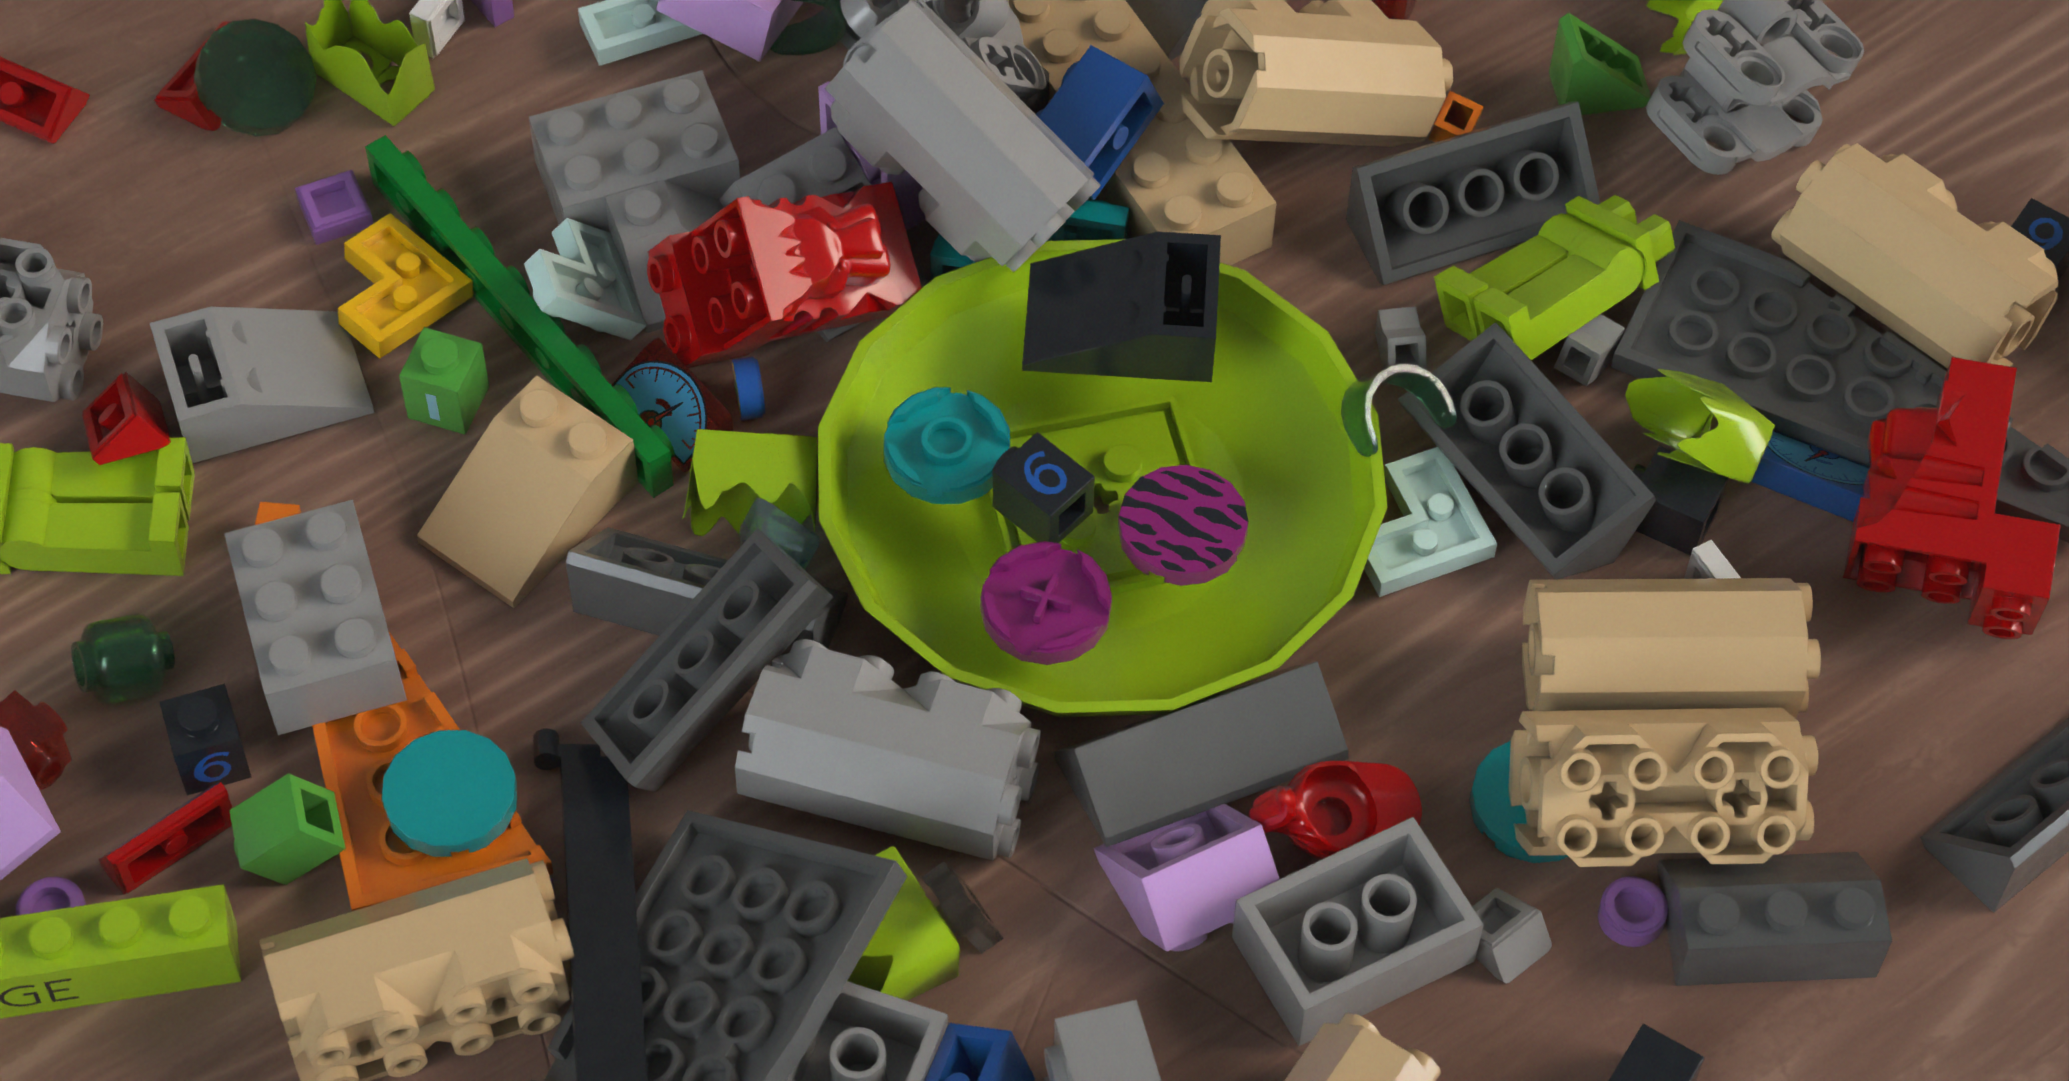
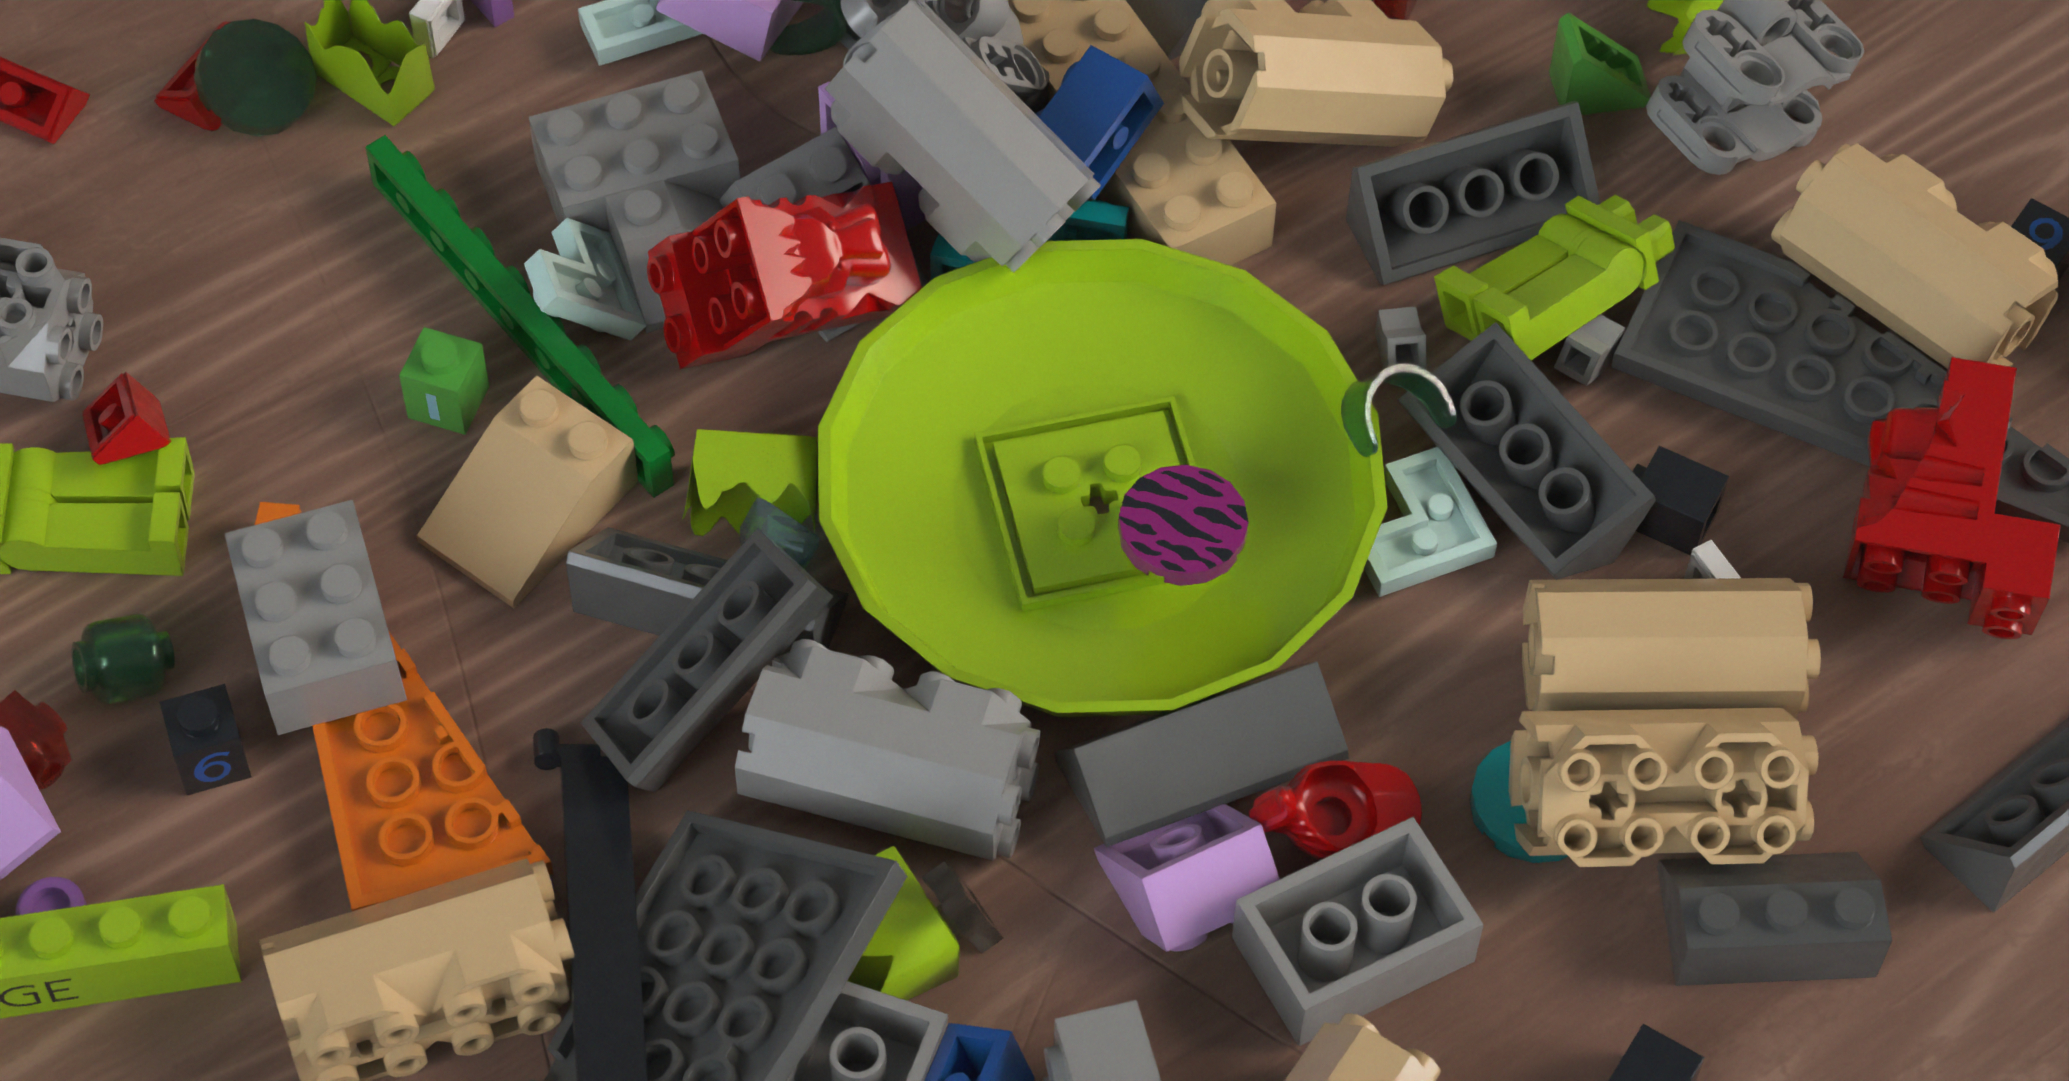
(169, 839): red slope -> none
(257, 375): light grey slope -> none
(287, 829): bright green brick -> none
(334, 207): medium lavender tile -> none
(409, 287): yellow plate -> none
(449, 793): teal tile -> none
(672, 399): slope -> none
(748, 388): blue tile -> none
(945, 445): teal tile -> none
(1042, 490): black brick -> none
(1045, 603): magenta tile -> none
(1127, 309): black slope -> none
(1458, 112): orange piece -> none
(1511, 935): light grey slope -> none
(1632, 911): medium lavender tile -> none
(1678, 412): lime piece -> none
(1811, 475): blue slope -> none

